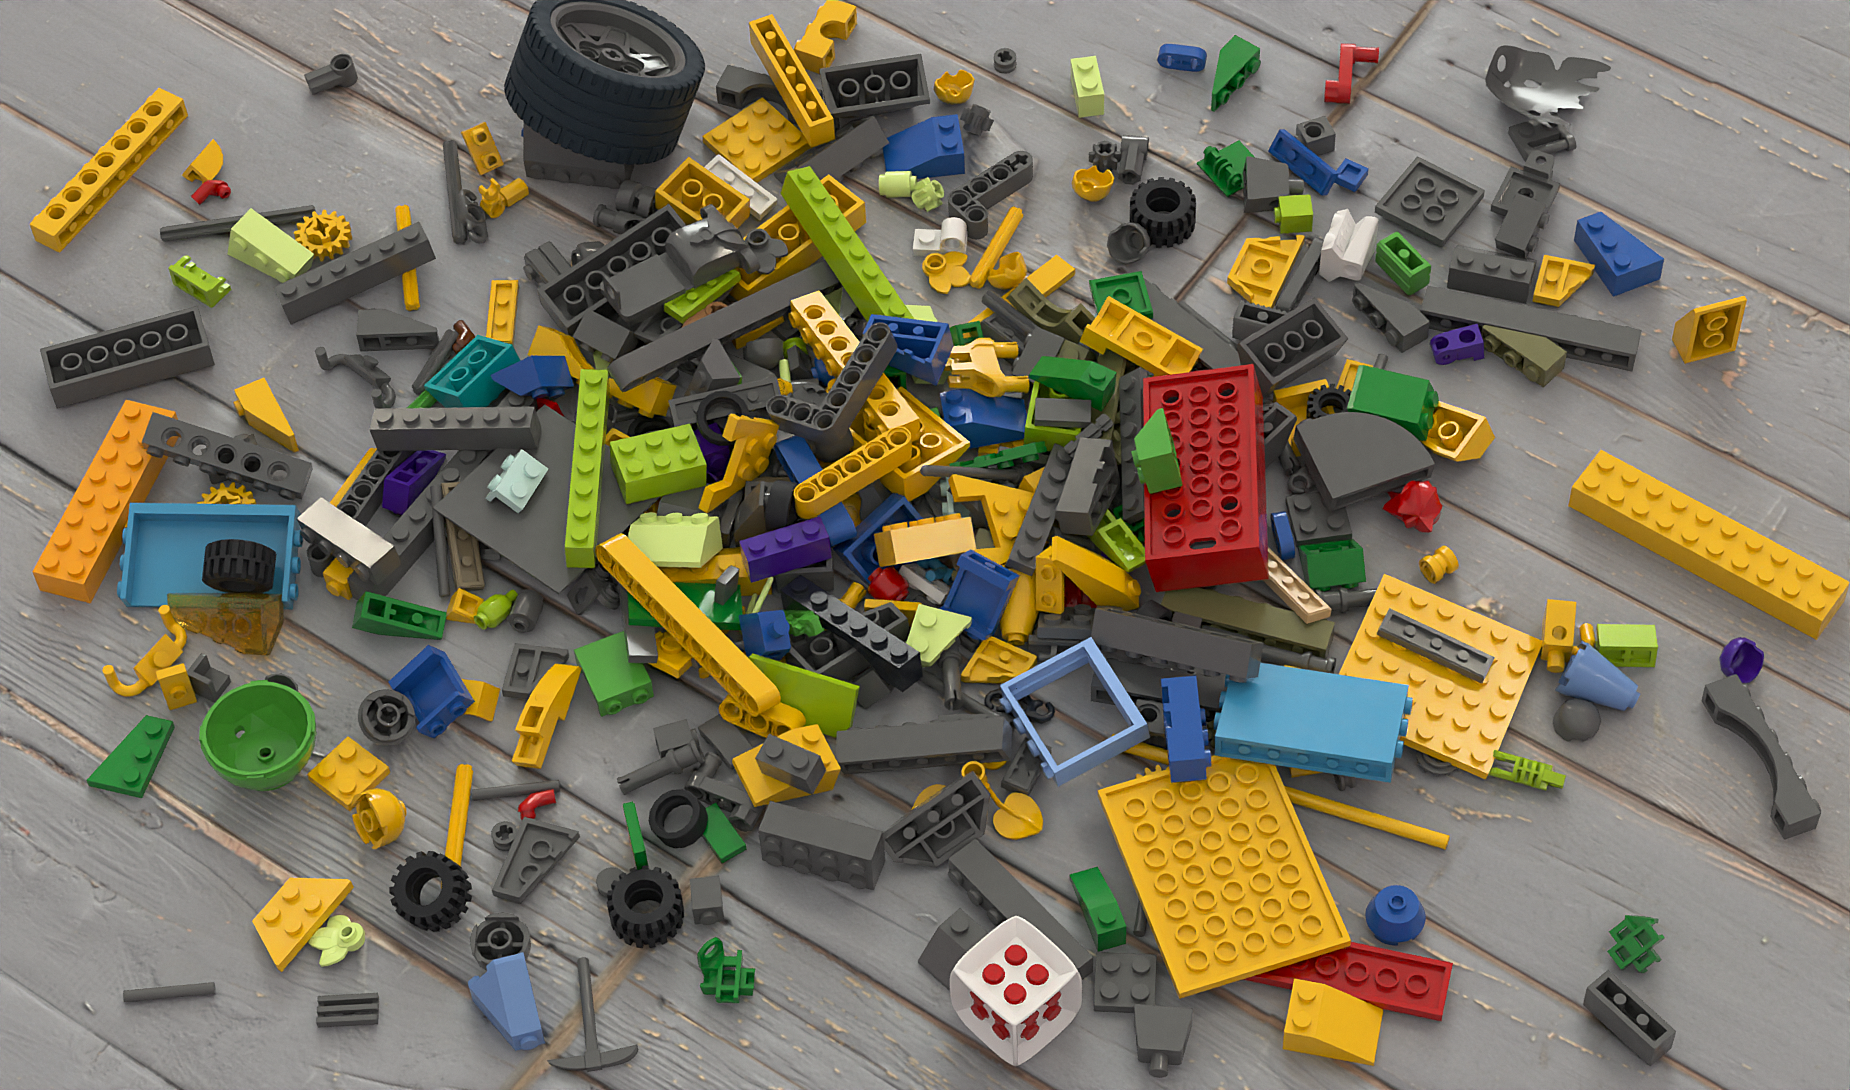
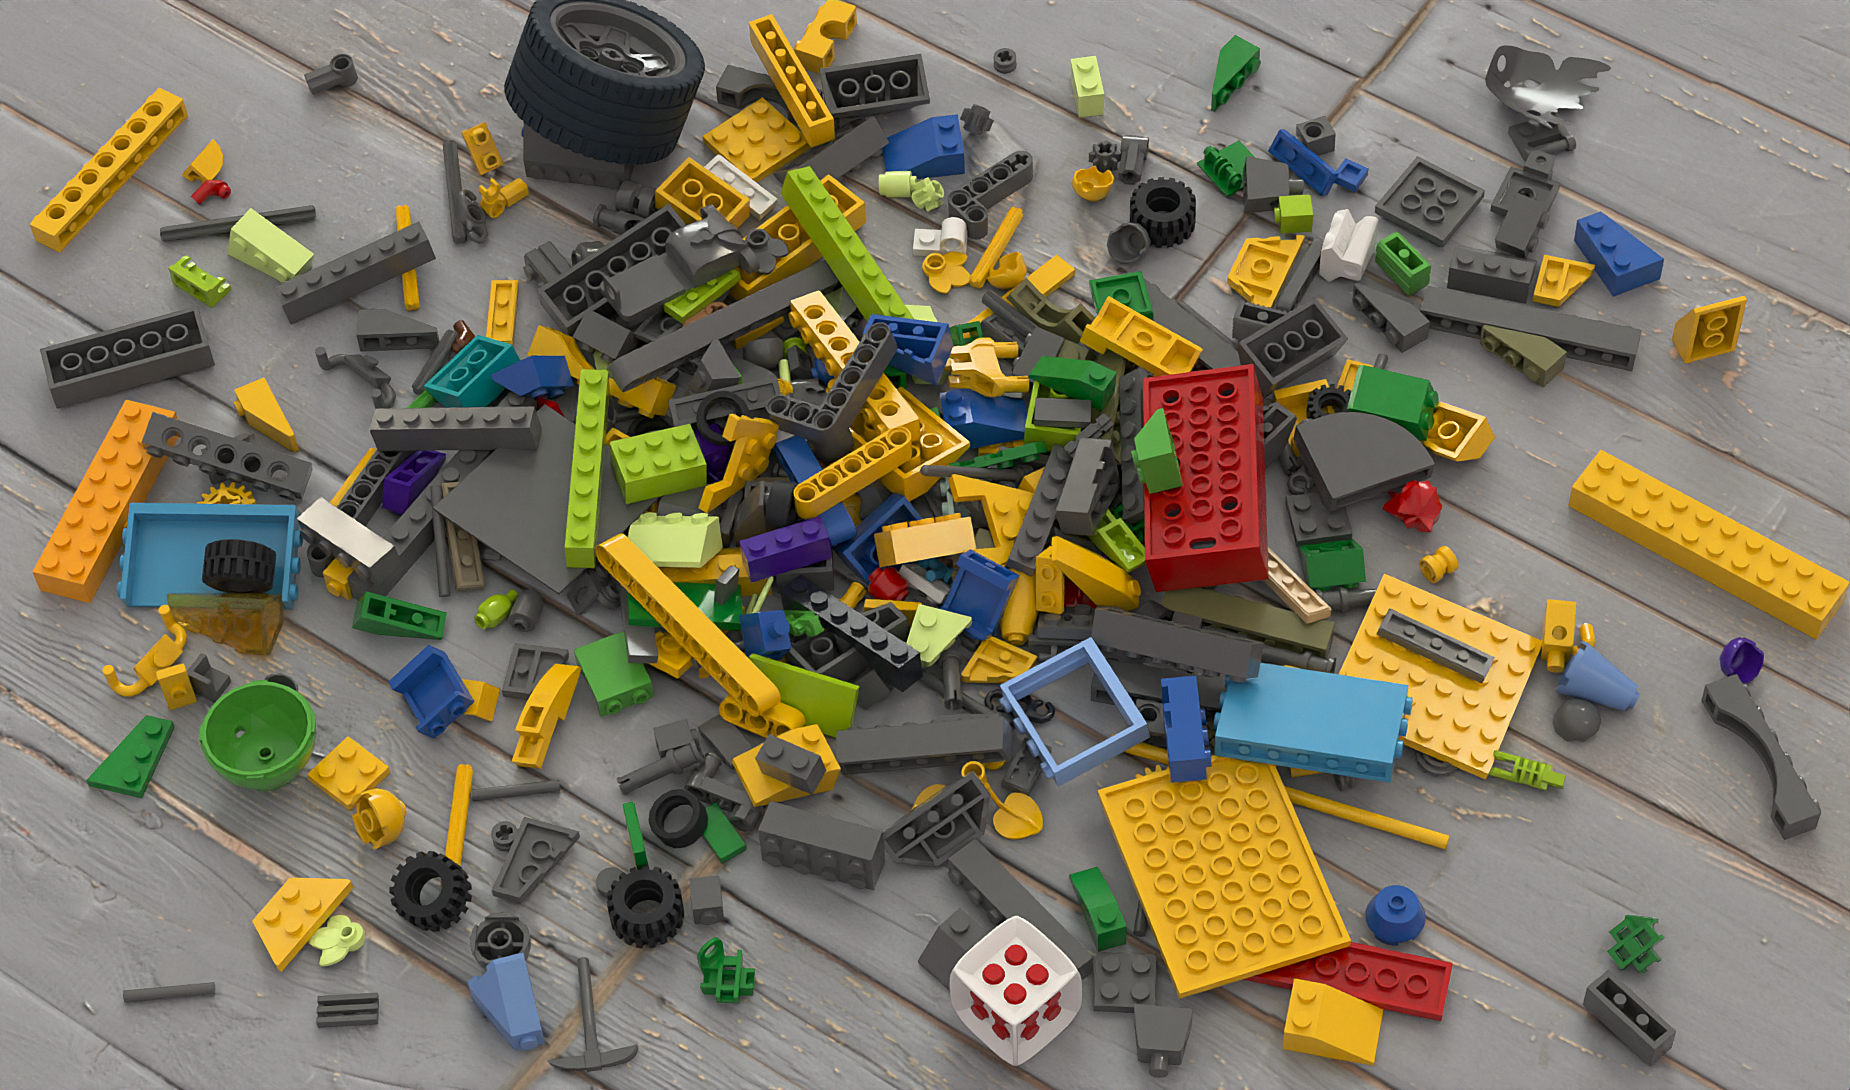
(324, 234): yellow gear -> none
(386, 717): dark grey cone -> none
(463, 606): yellow slope -> none
(517, 481): light aqua bracket -> none
(535, 800): red arm -> none
(954, 88): yellow hair -> none
(1182, 57): blue beam -> none
(1282, 535): blue beam -> none
(1340, 90): red beam -> none
(1458, 345): dark purple leg -> none
(1627, 644): lime hinge -> none

